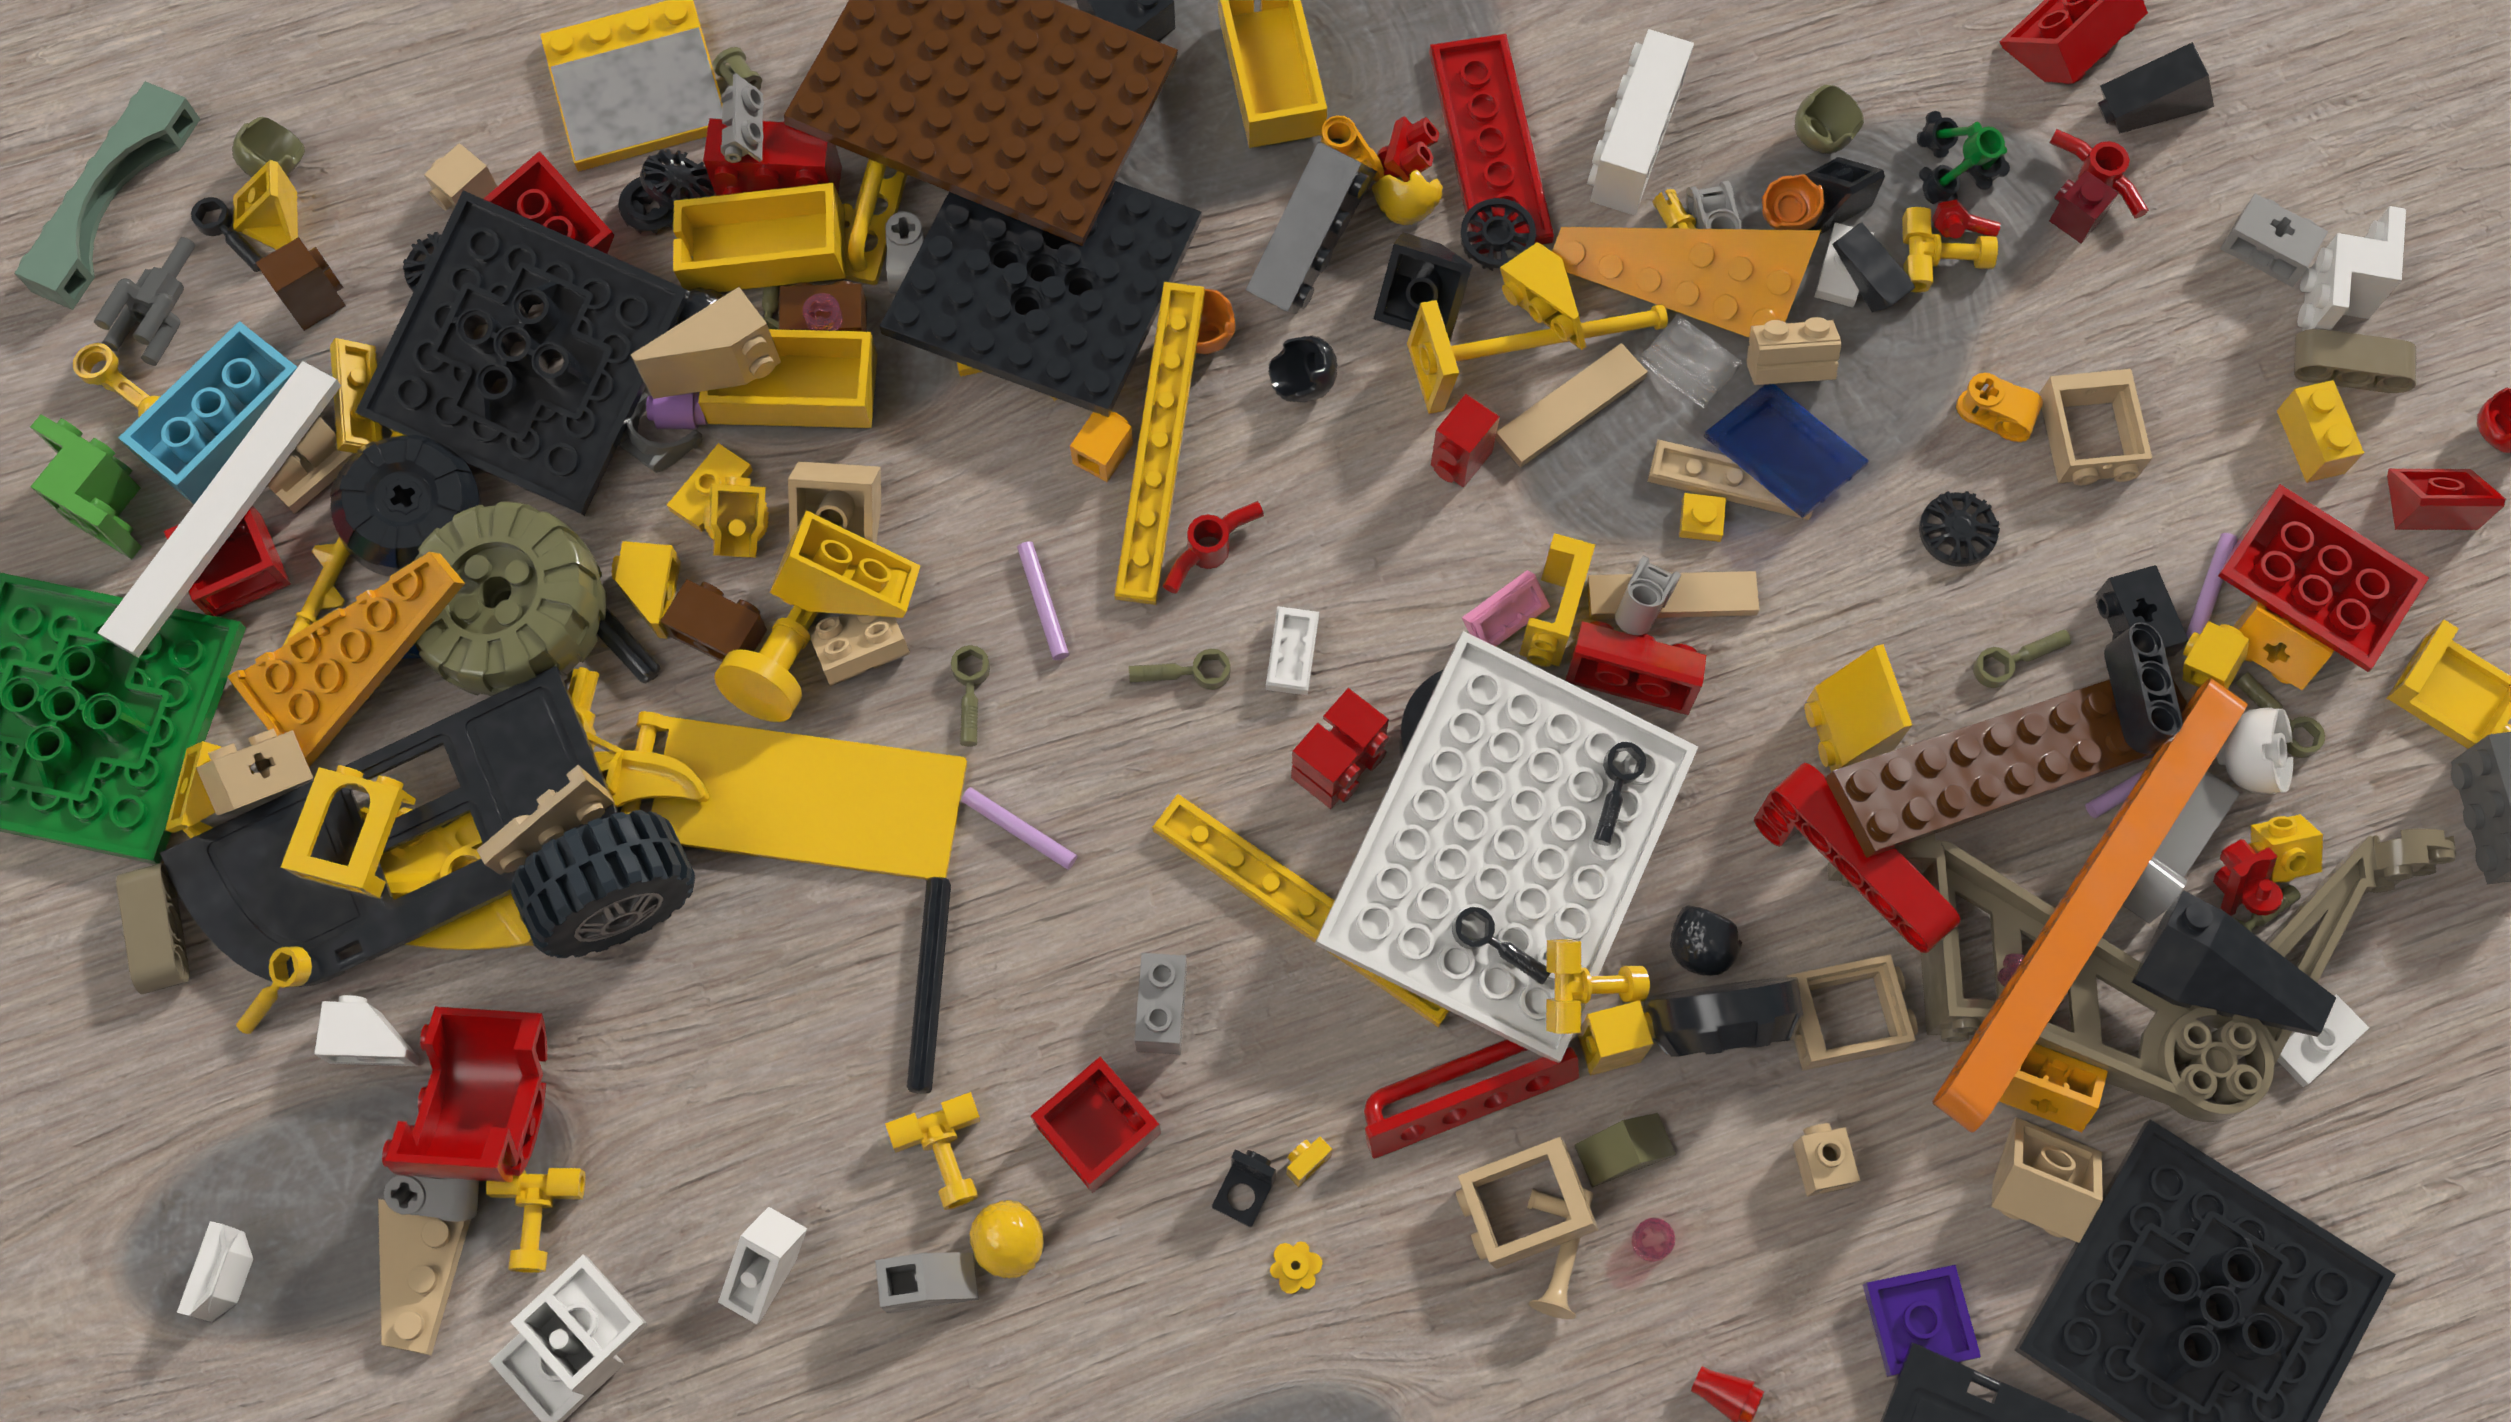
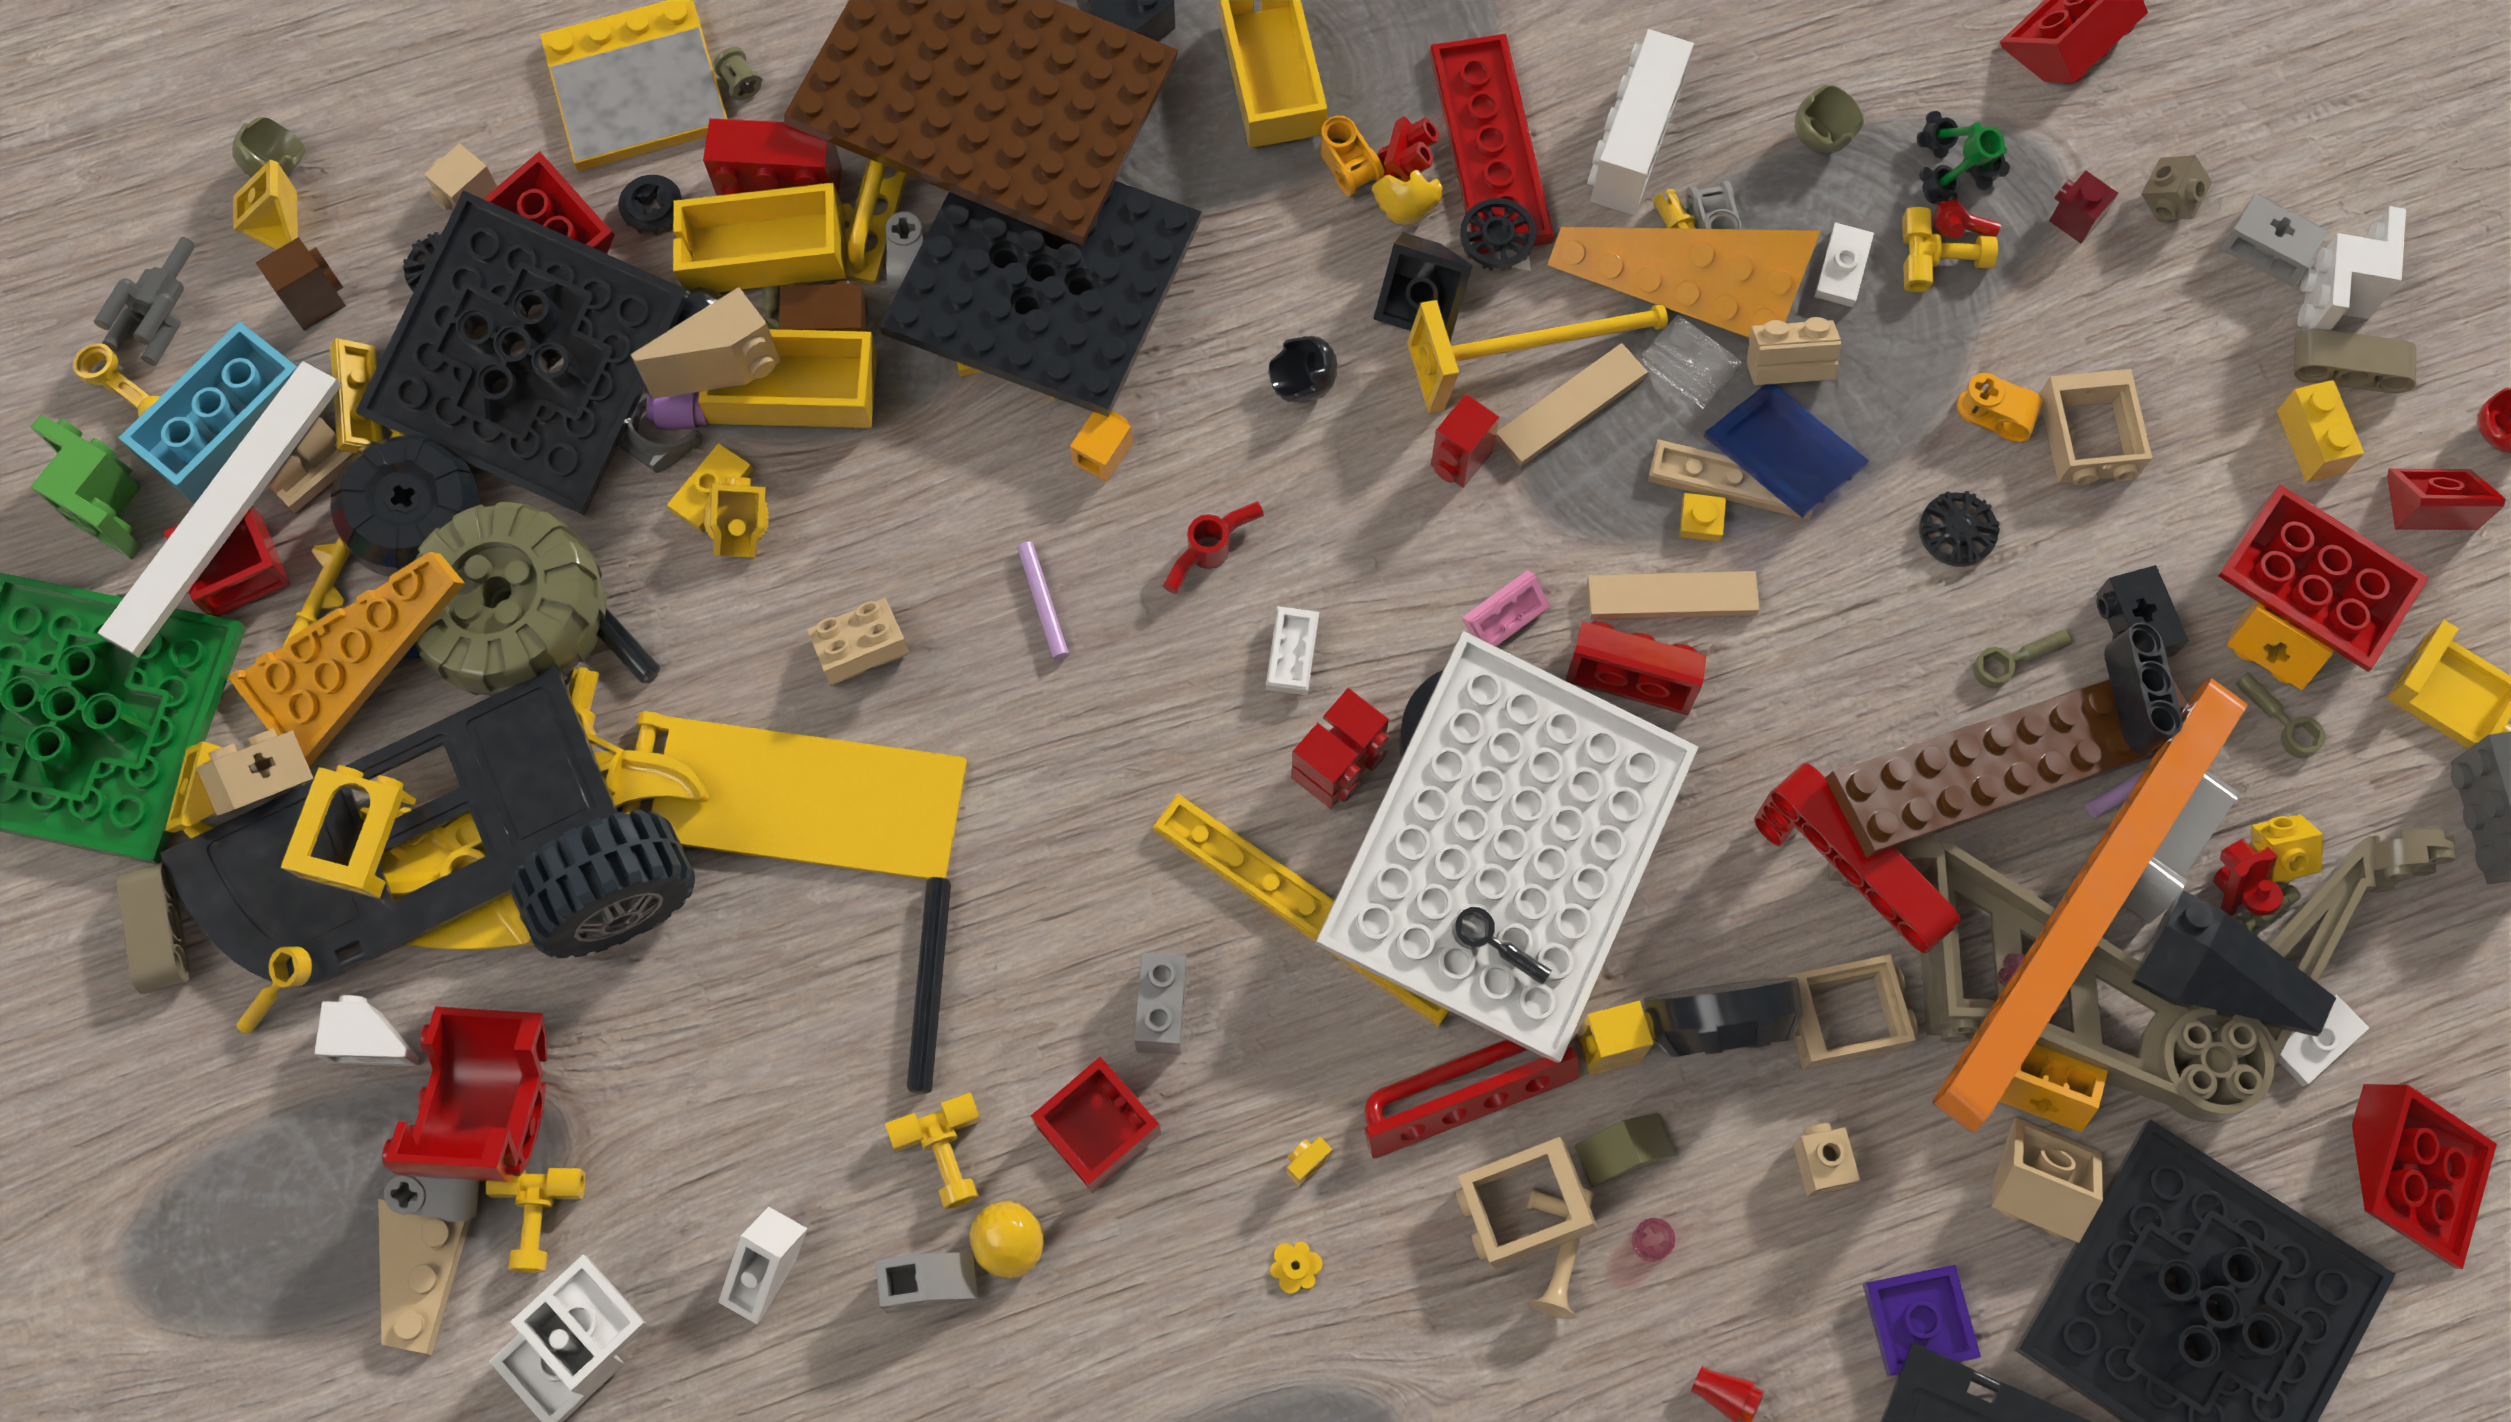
(62, 256): sand green arch -> none
(217, 1273): white slope -> none
(222, 226): black piece -> none
(557, 812): tan wing -> none
(648, 579): yellow slope -> none
(678, 180): black wheel -> none
(711, 622): reddish brown brick -> none
(744, 112): light grey hinge -> none
(761, 680): yellow piece -> none
(825, 303): clear pink bush -> none
(838, 494): tan slope -> none
(842, 572): yellow slope -> none
(969, 701): olive piece -> none
(1019, 828): lavender bar -> none
(1159, 444): yellow tile -> none
(1173, 671): olive piece -> none
(1216, 323): orange hair -> none
(1252, 1171): black bracket -> none
(1310, 228): wedge -> none
(1542, 288): yellow slope -> none
(1566, 567): yellow panel -> none
(1576, 985): yellow bar -> none
(1614, 798): black piece -> none
(1645, 597): light grey piece -> none
(1704, 941): black hair -> none
(1792, 203): orange hair -> none
(1847, 190): black slope -> none
(1858, 711): yellow slope -> none
(1872, 268): black slope -> none
(2106, 162): red piece -> none
(2158, 91): black slope -> none
(2176, 188): none -> dark tan brick
(2211, 585): lavender bar -> none
(2214, 655): yellow brick -> none
(2258, 751): white cylinder -> none
(2420, 1168): none -> red slope

